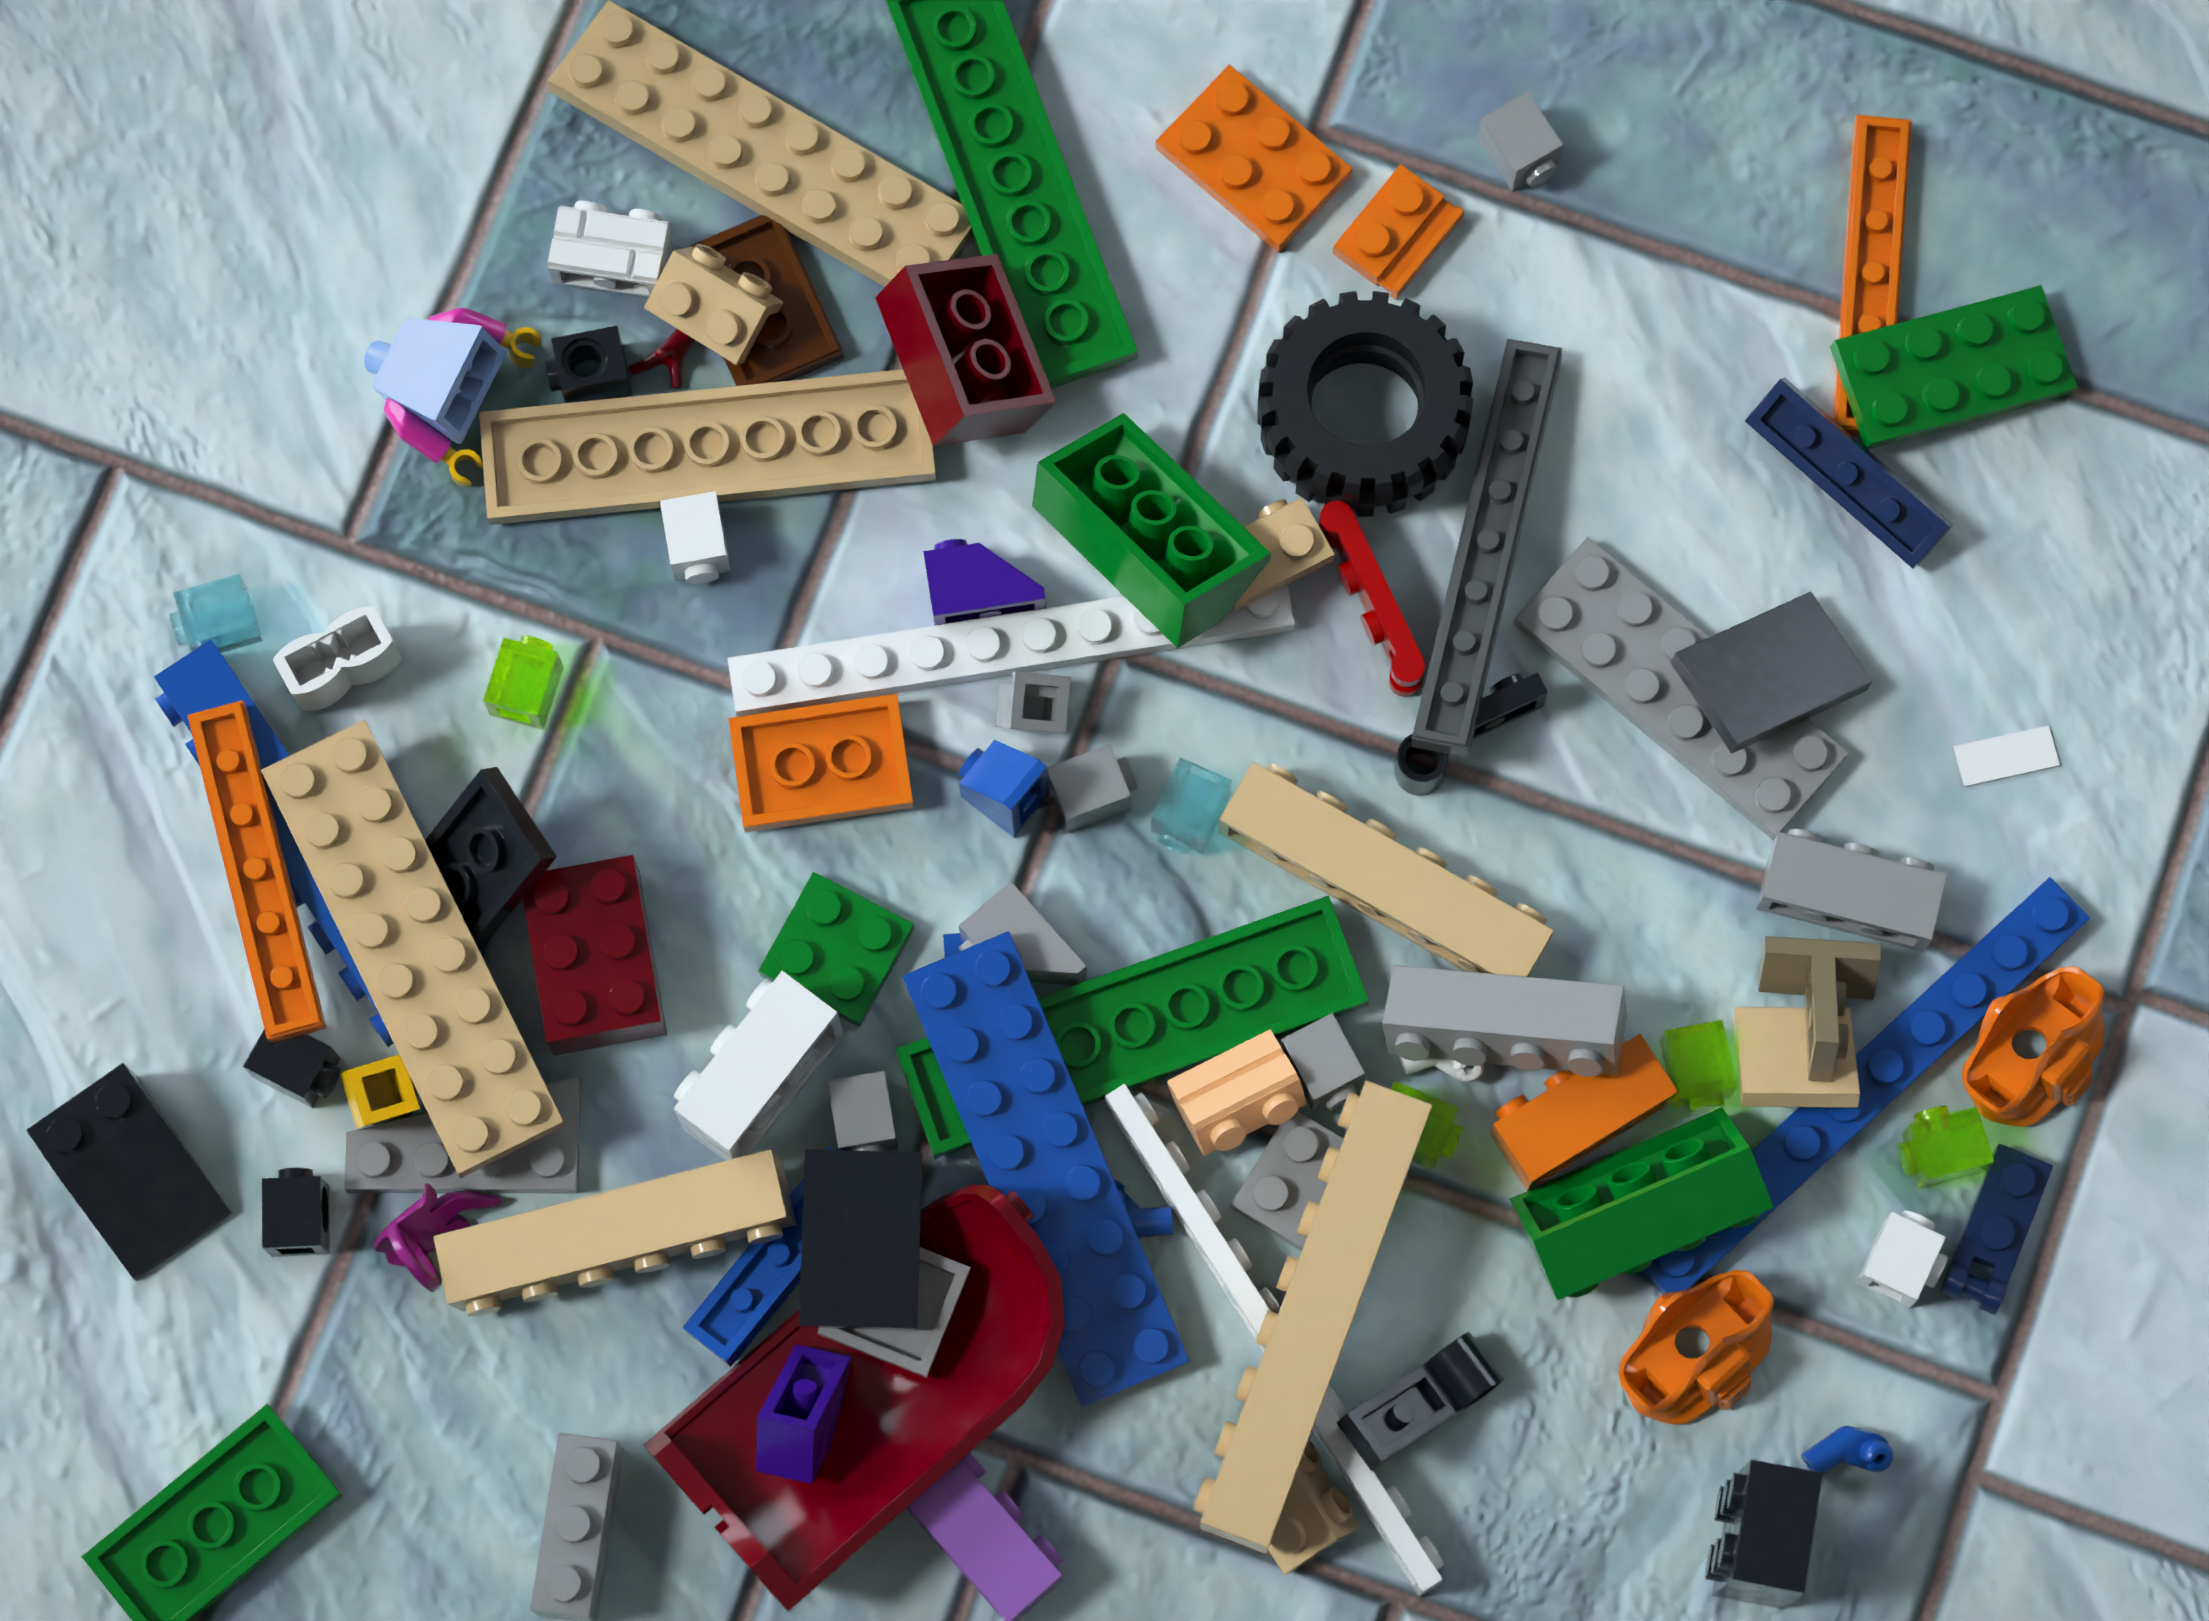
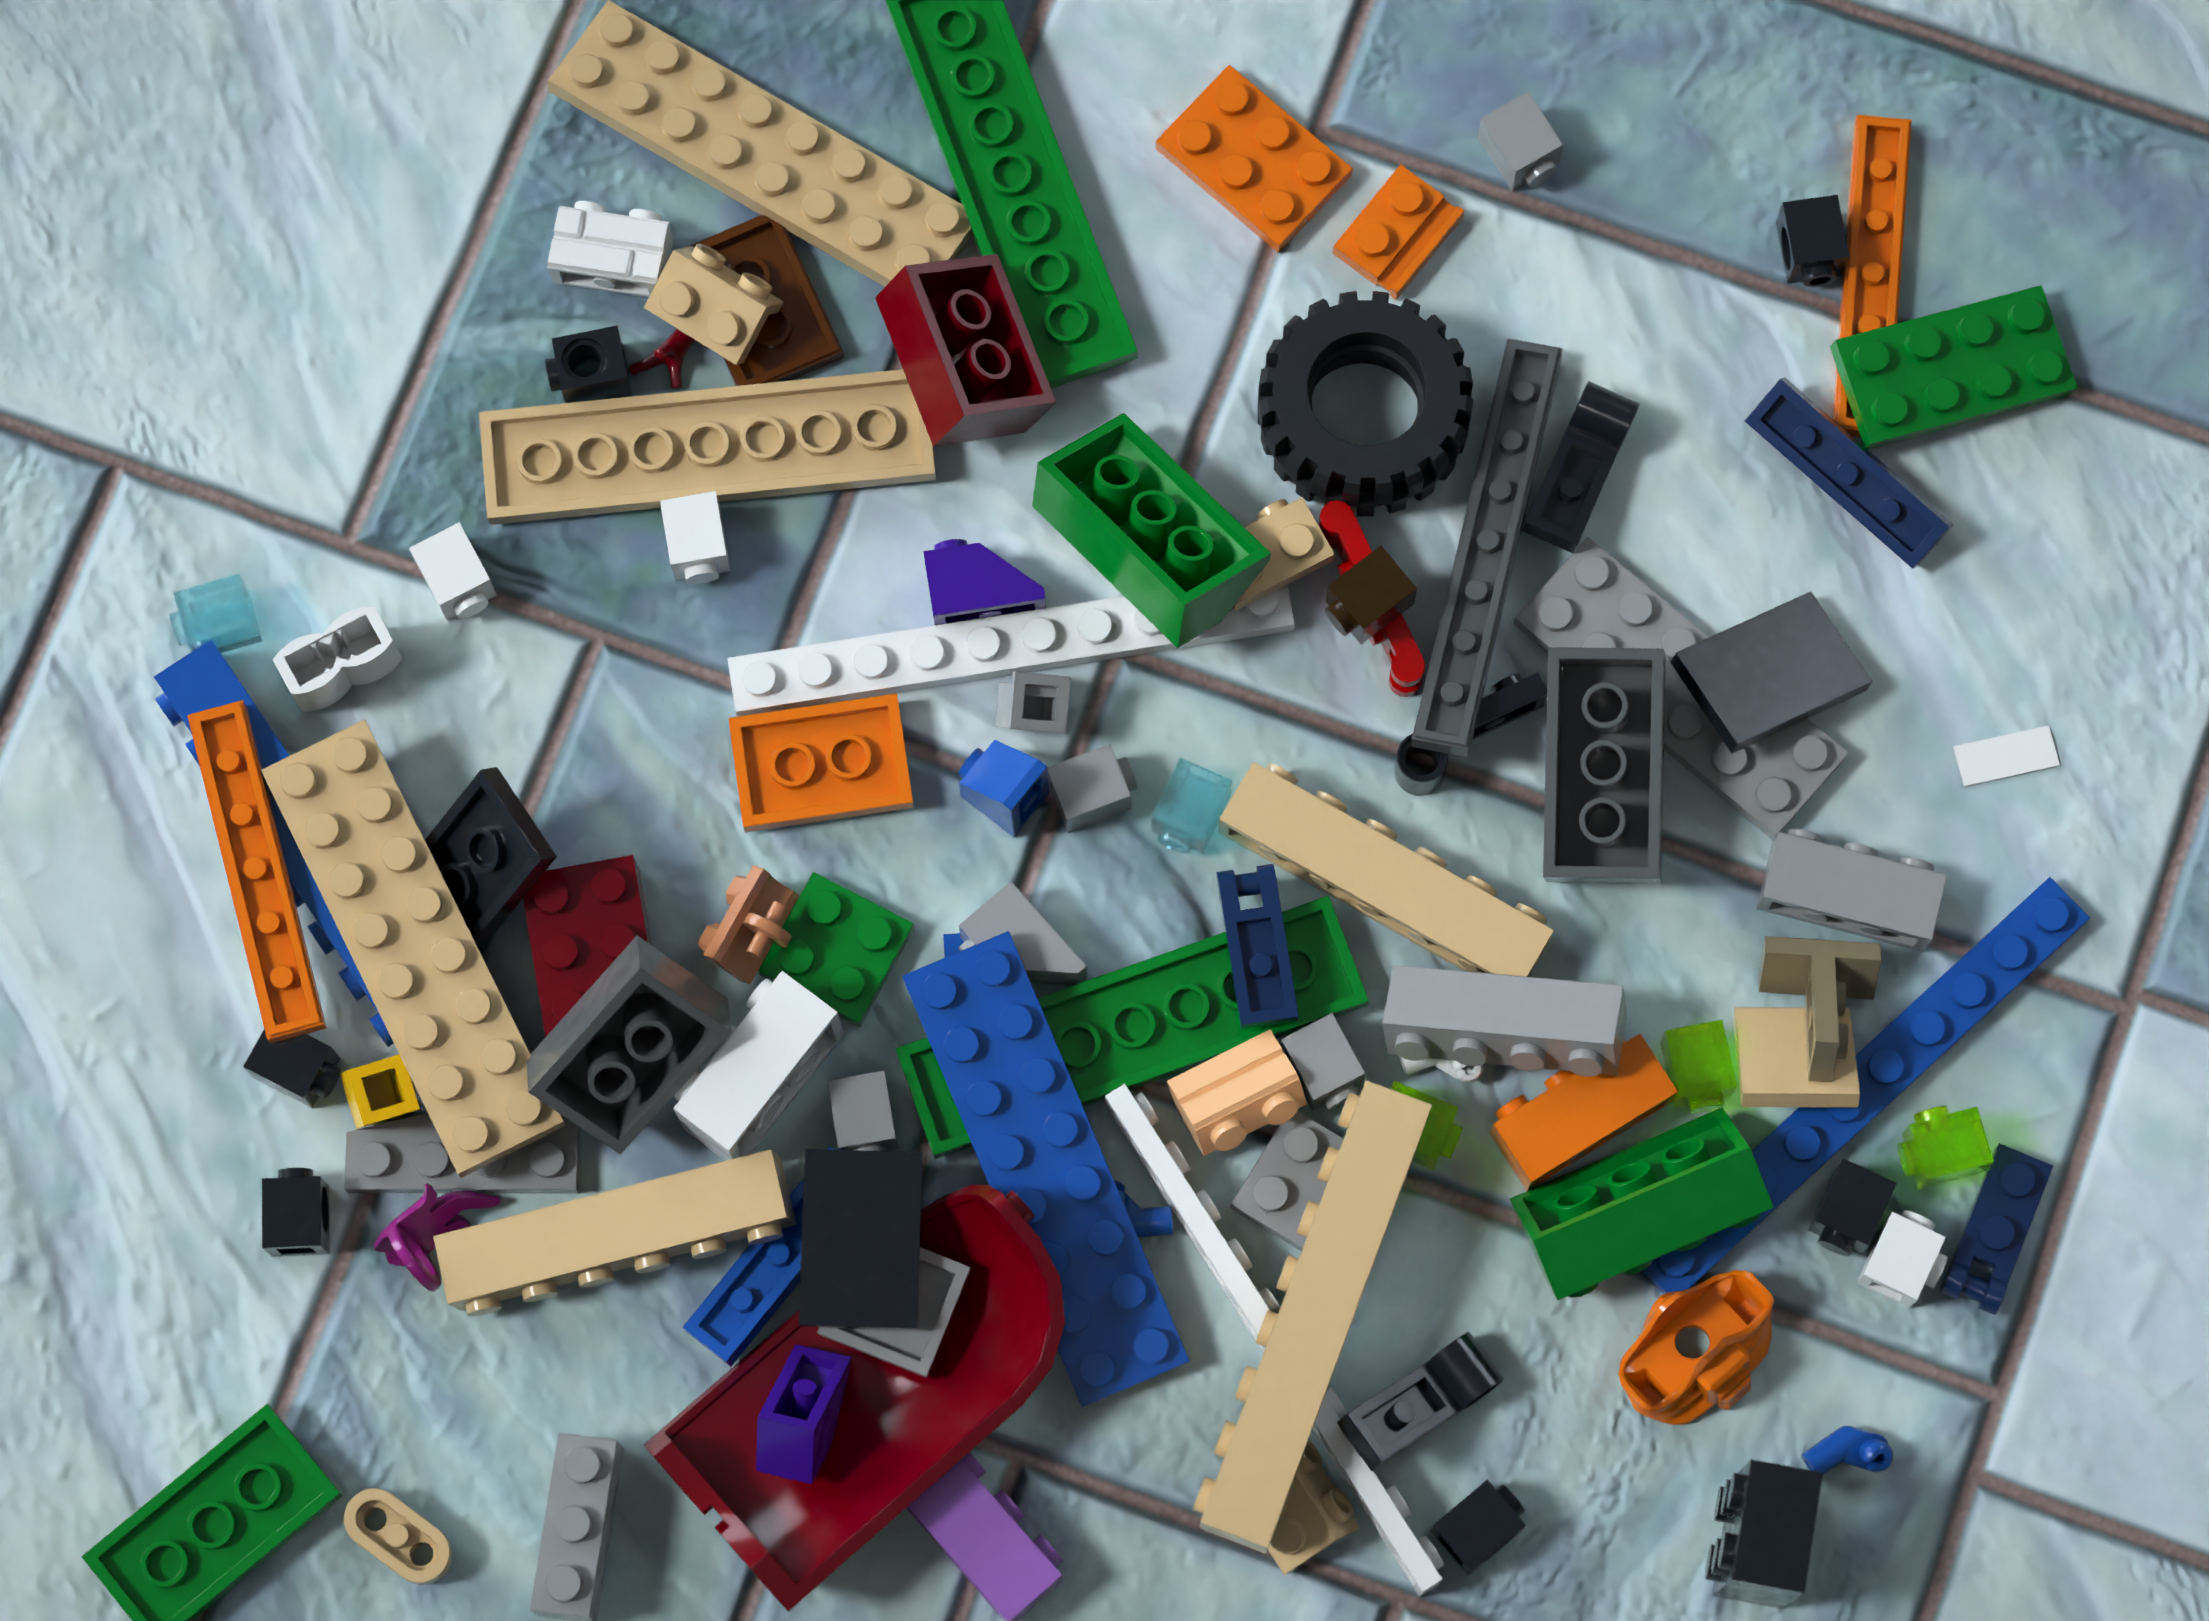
(129, 1171): black slope -> none
(399, 1536): none -> tan plate
(440, 376): light blue torso -> none
(454, 573): none -> white brick
(524, 681): clear neon green brick -> none
(628, 1045): none -> dark grey brick
(750, 925): none -> nougat hips
(1257, 948): none -> dark blue plate
(1369, 596): none -> dark brown brick
(1480, 1525): none -> black brick
(1580, 467): none -> black plate
(1604, 765): none -> dark grey brick
(1812, 240): none -> black brick
(1851, 1209): none -> black brick
(2022, 1091): orange piece -> none

